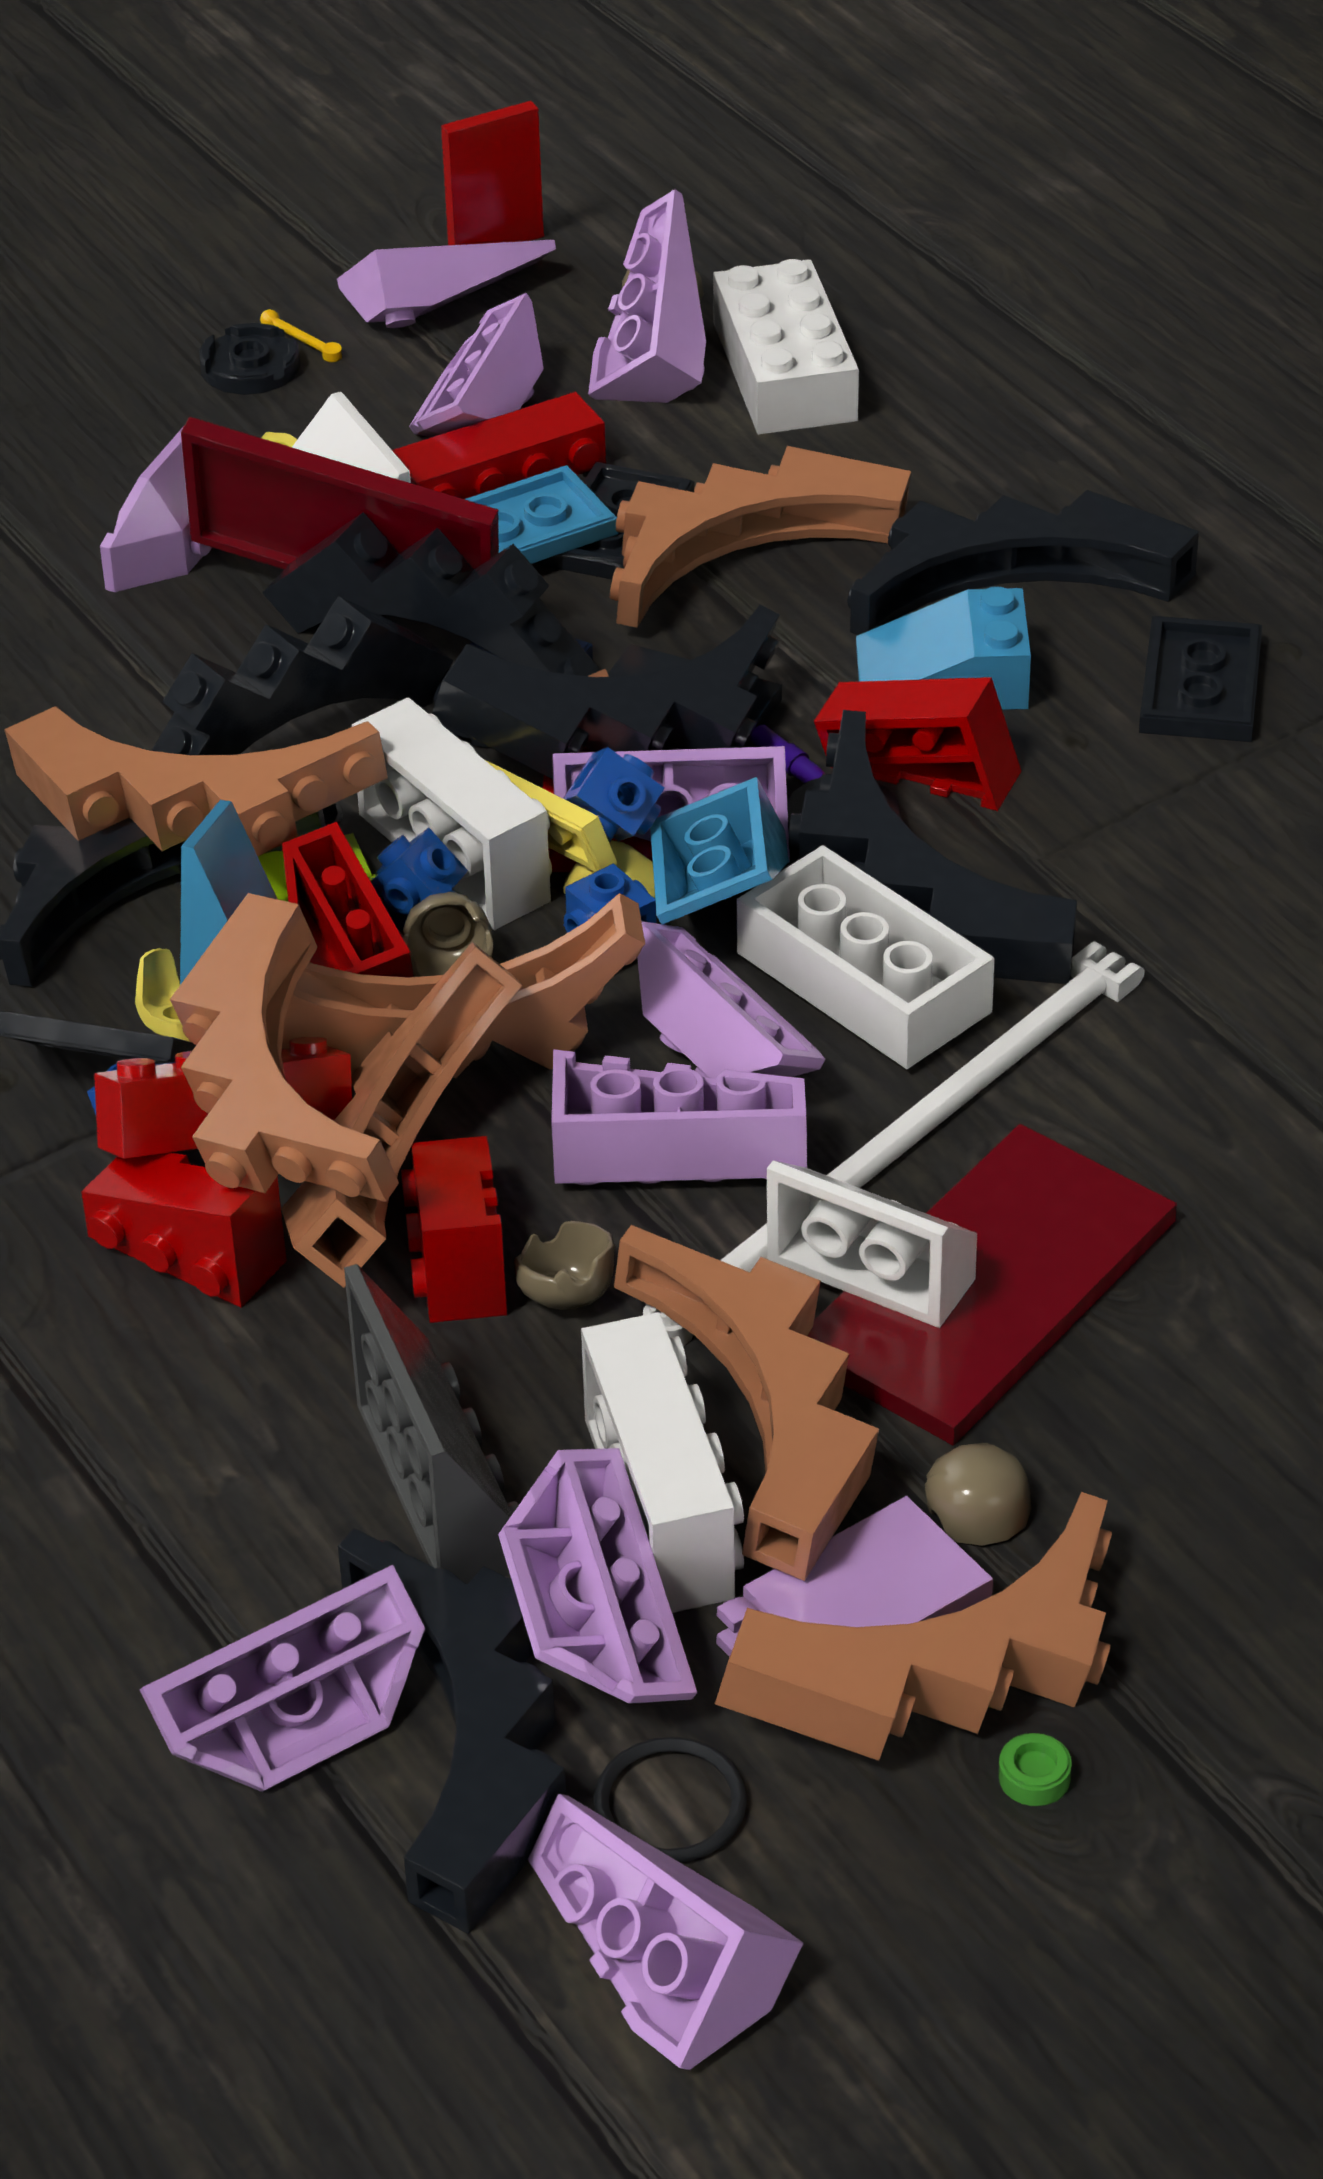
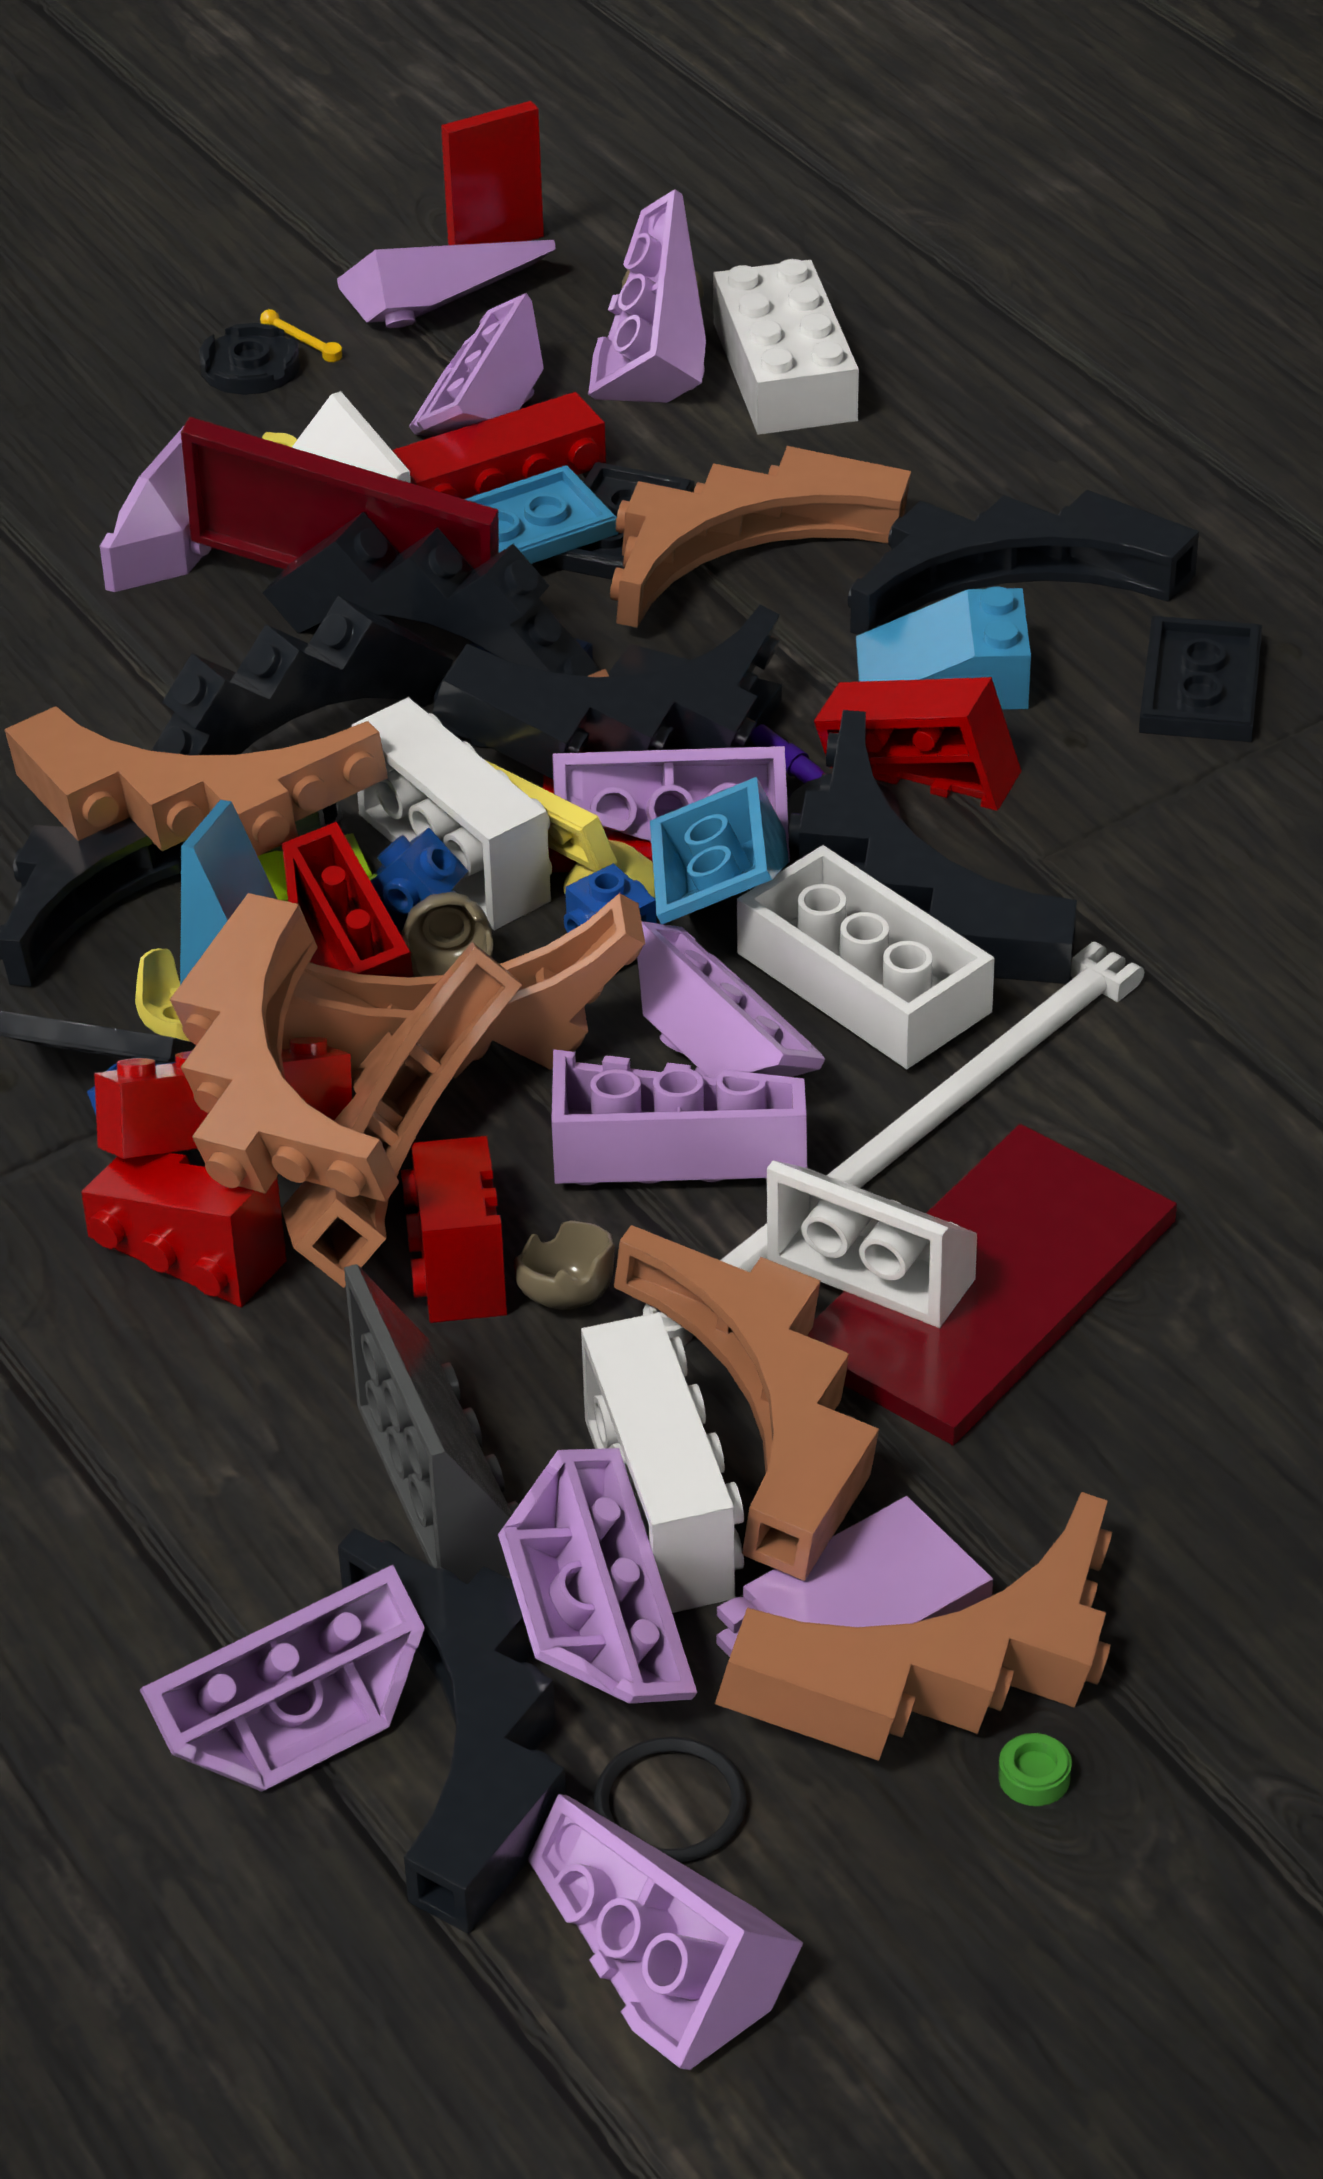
(618, 793): blue brick -> none
(979, 1494): dark tan hair -> none

